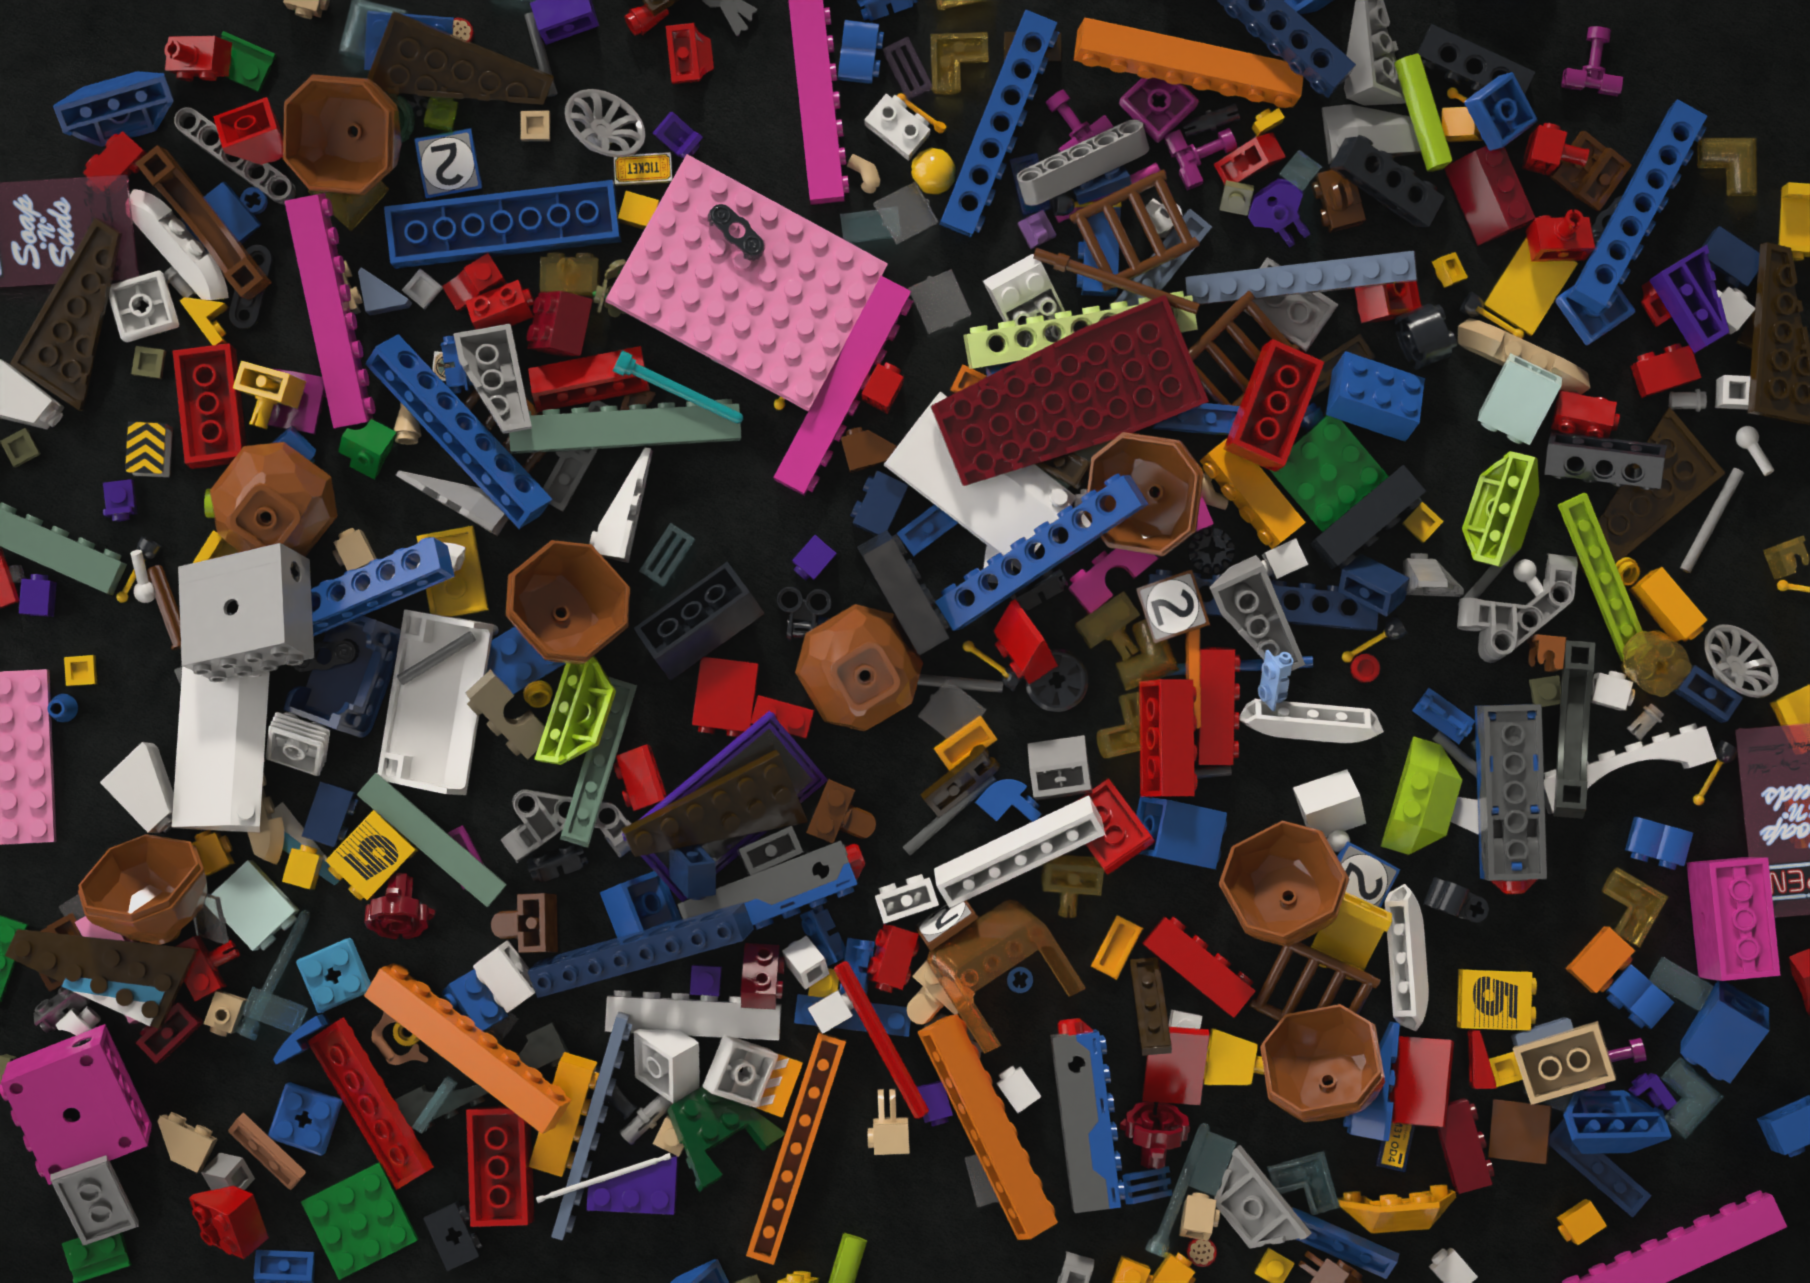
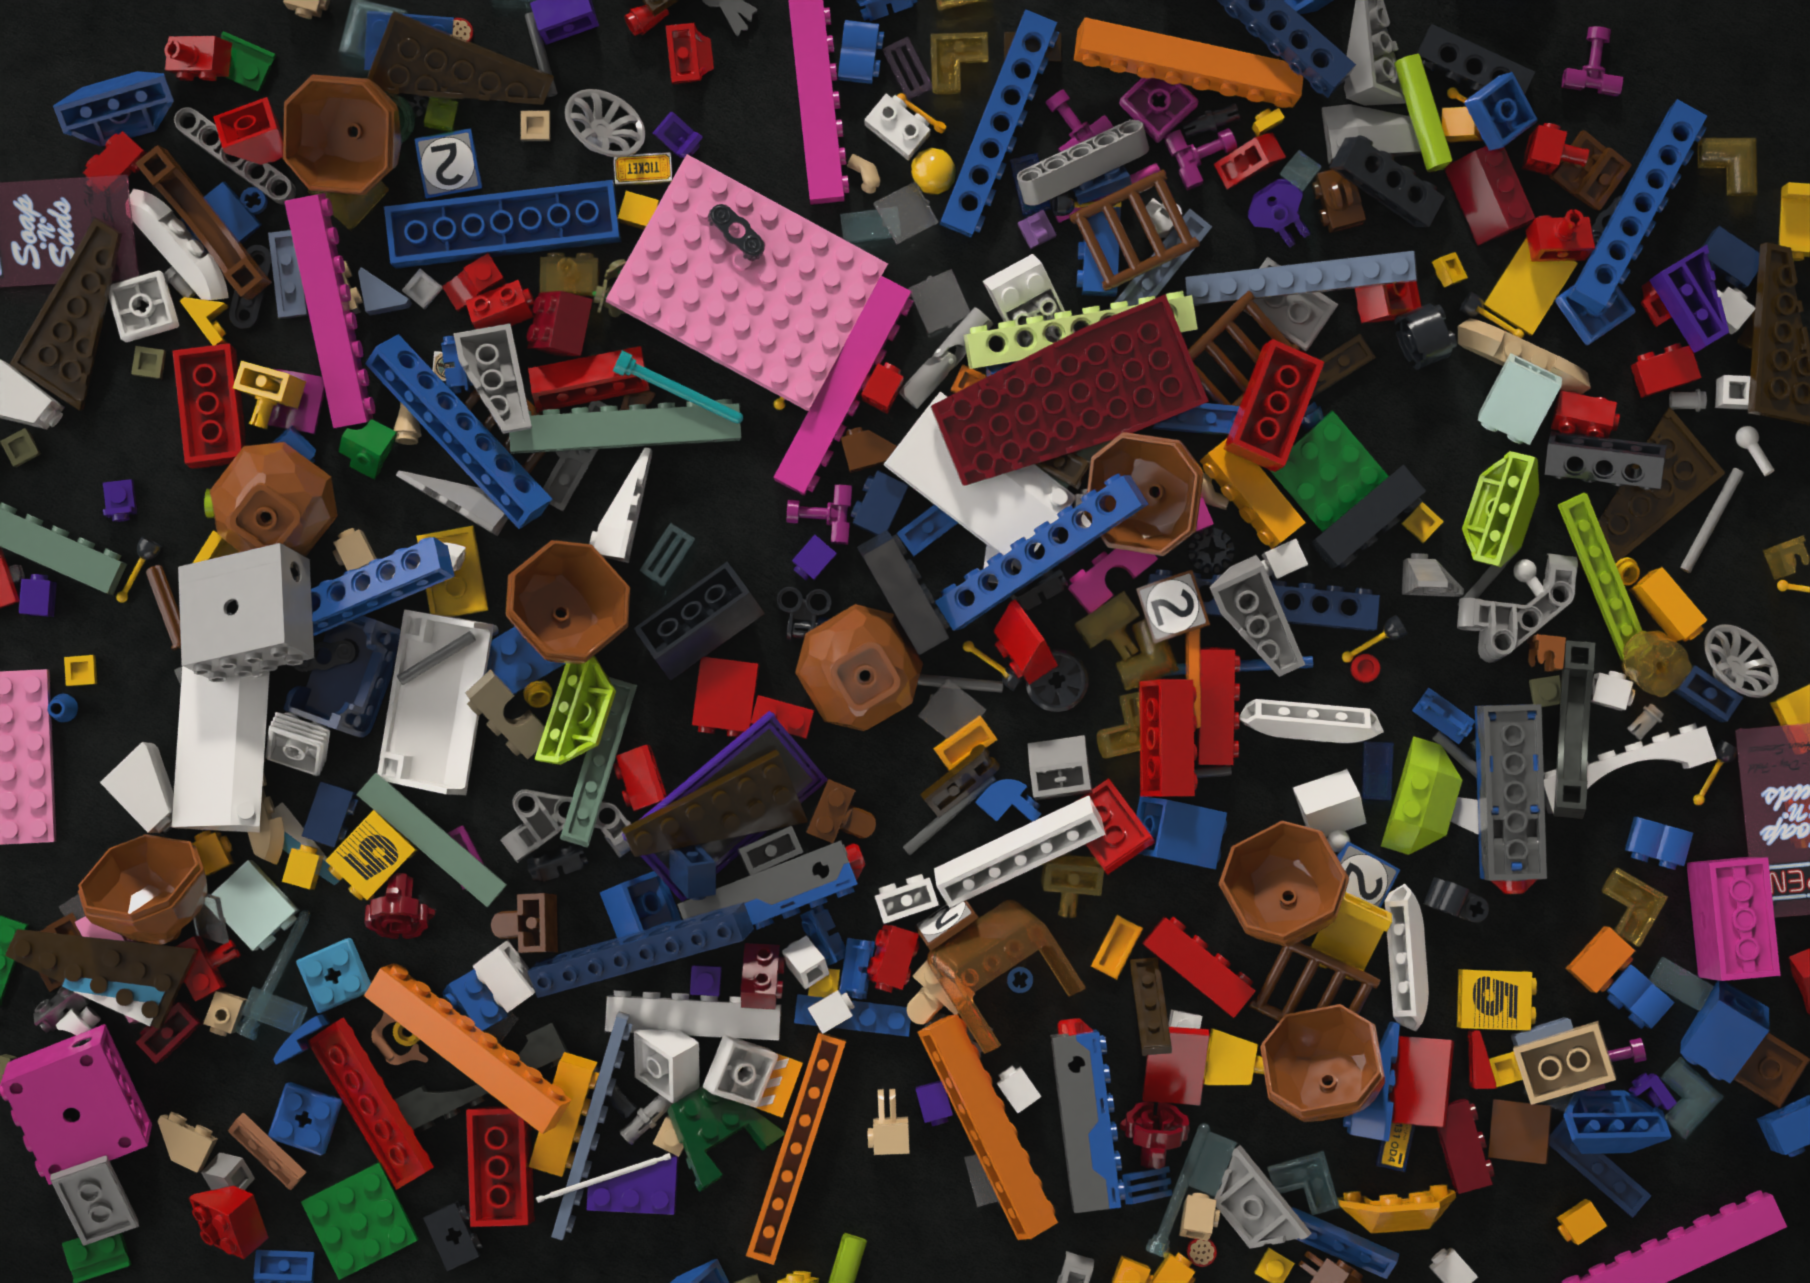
(143, 590): white bar -> none
(149, 449): piece -> none
(287, 277): none -> sand blue plate
(435, 1104): clear light blue tile -> none
(834, 514): none -> magenta bar
(881, 1039): red axle -> none
(939, 365): none -> light grey piece
(1063, 262): reddish brown bar -> none
(1236, 197): olive plate -> none
(1274, 678): light blue hinge -> none
(1373, 584): dark blue brick -> none
(1375, 396): blue brick -> none
(1377, 770): none -> clear blue tile
(1772, 1070): none -> reddish brown tile

